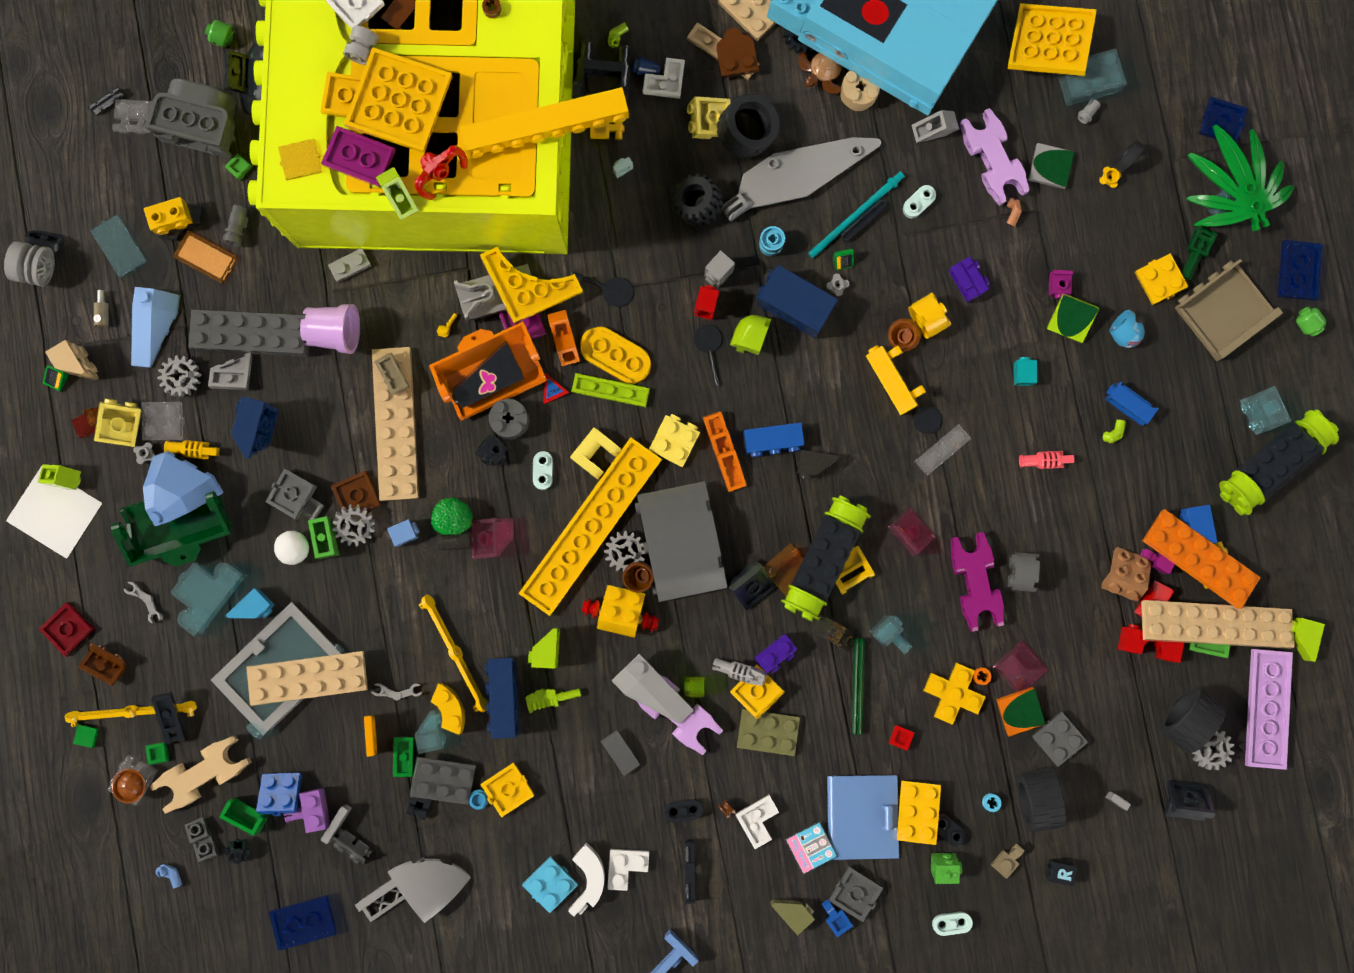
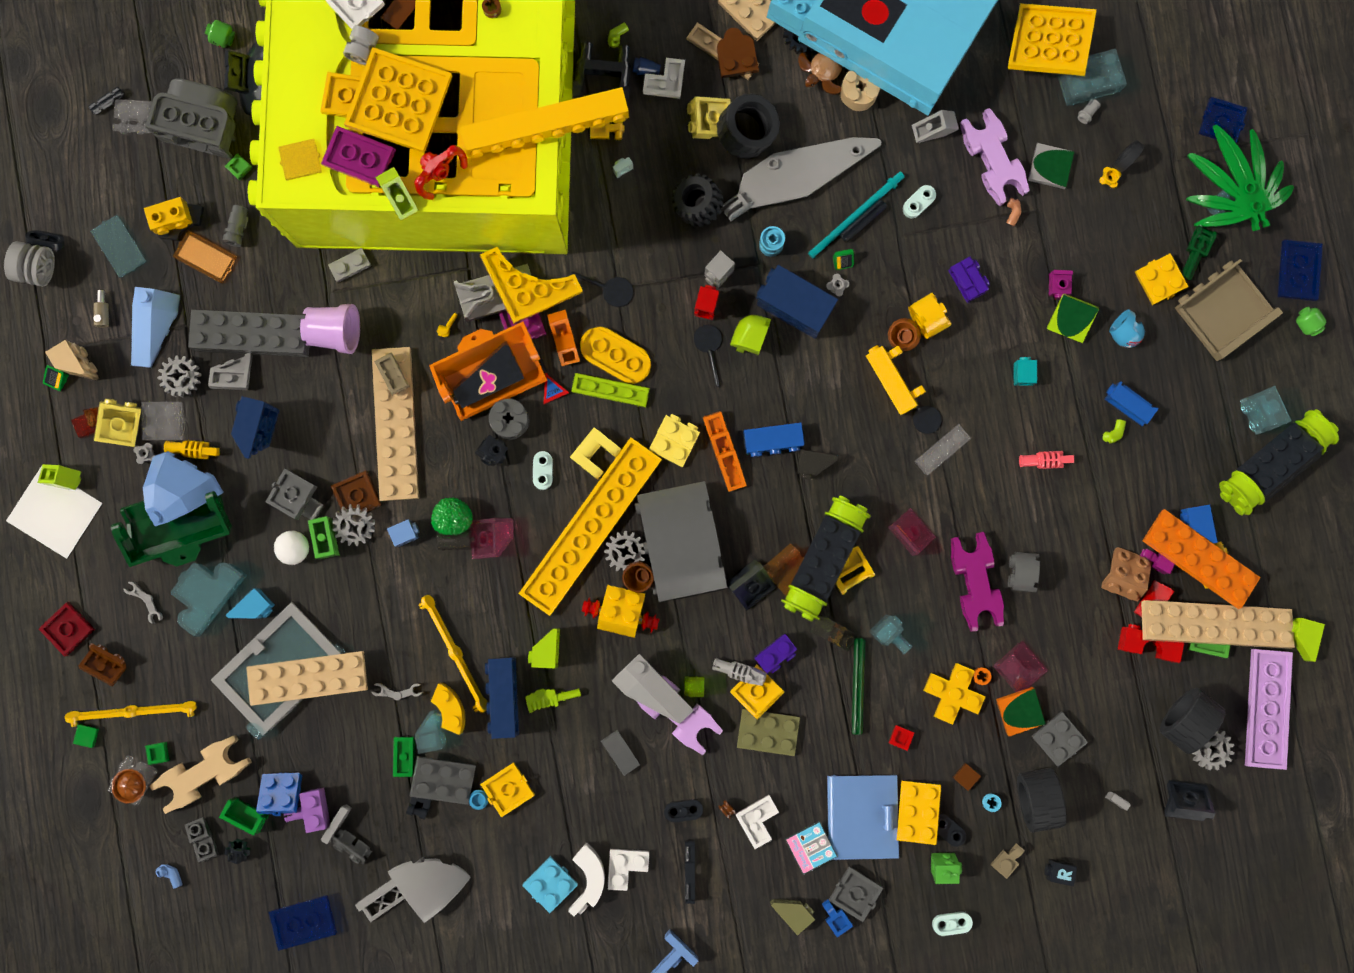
(168, 718): black plate -> none
(370, 735): light orange tile -> none
(966, 777): none -> reddish brown tile

